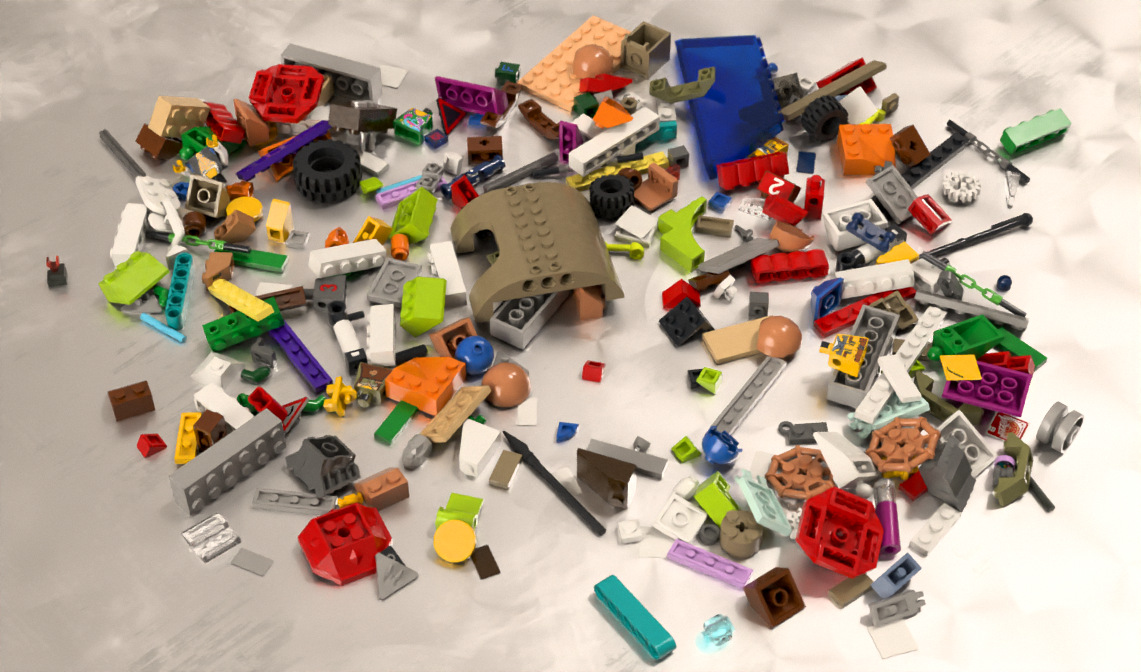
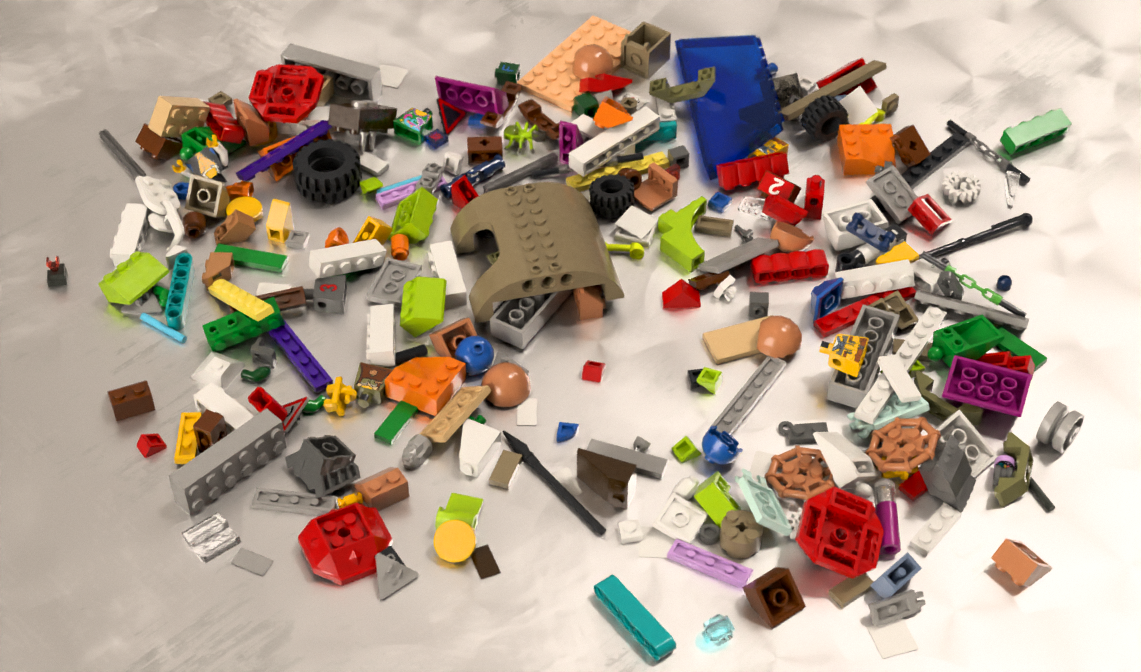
(219, 245): piece -> none
(221, 98): none -> dark tan plate
(243, 401): green arm -> none
(346, 335): piece -> none
(520, 136): none -> animal
(684, 321): black bracket -> none
(806, 162): dark blue sticker -> none
(960, 367): yellow sticker -> none
(1005, 423): sticker -> none
(1020, 562): none -> nougat slope

